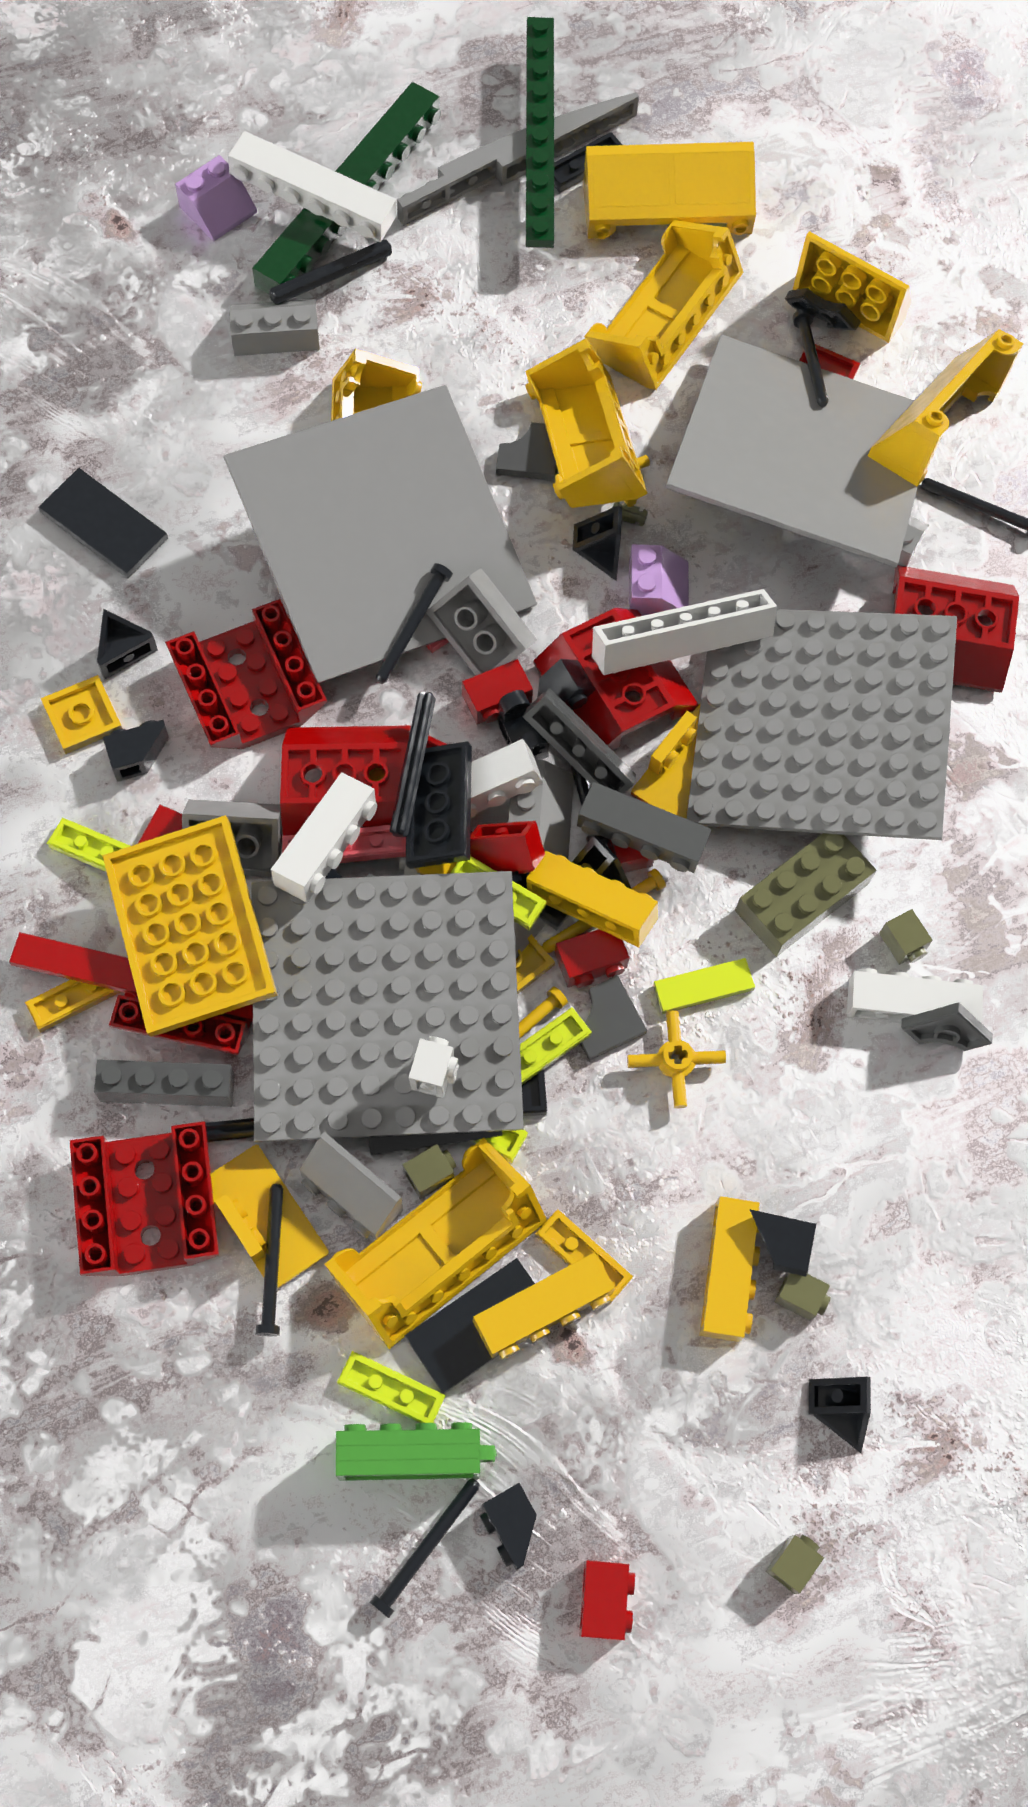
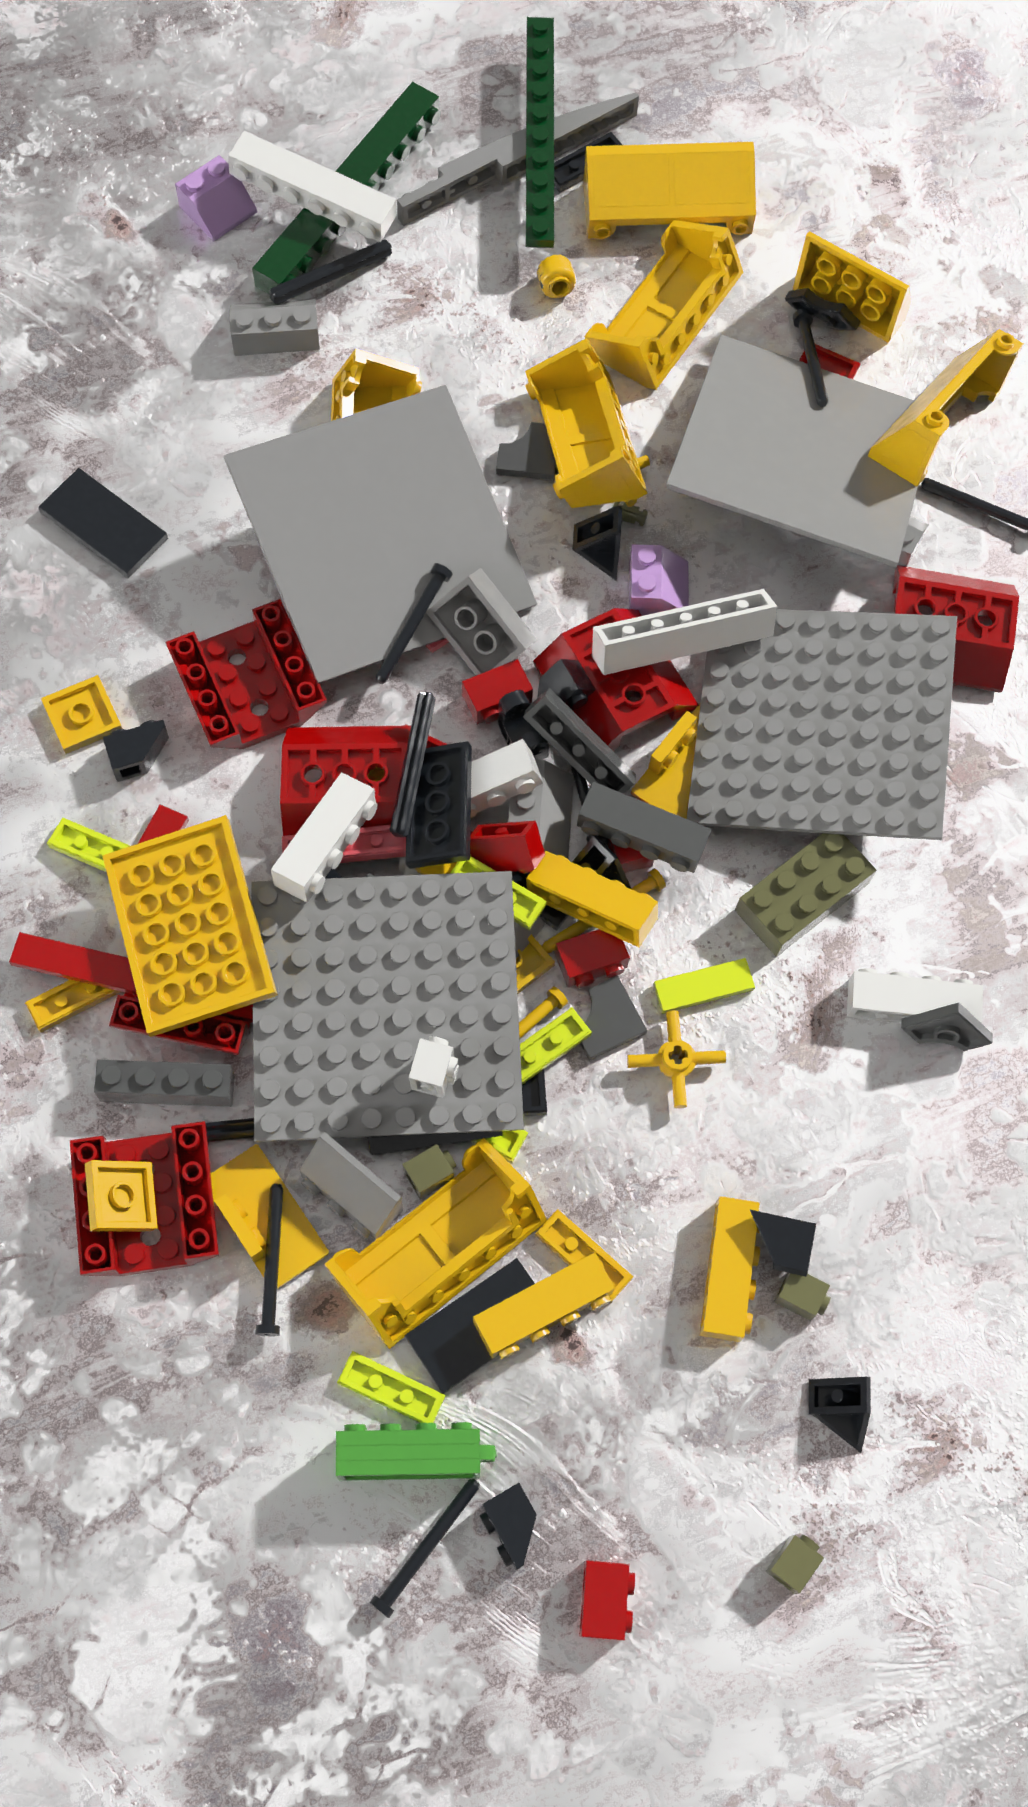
(120, 1196): none -> yellow tile
(122, 644): black slope -> none
(254, 828): light grey slope -> none
(556, 276): none -> yellow head
(906, 937): olive brick -> none

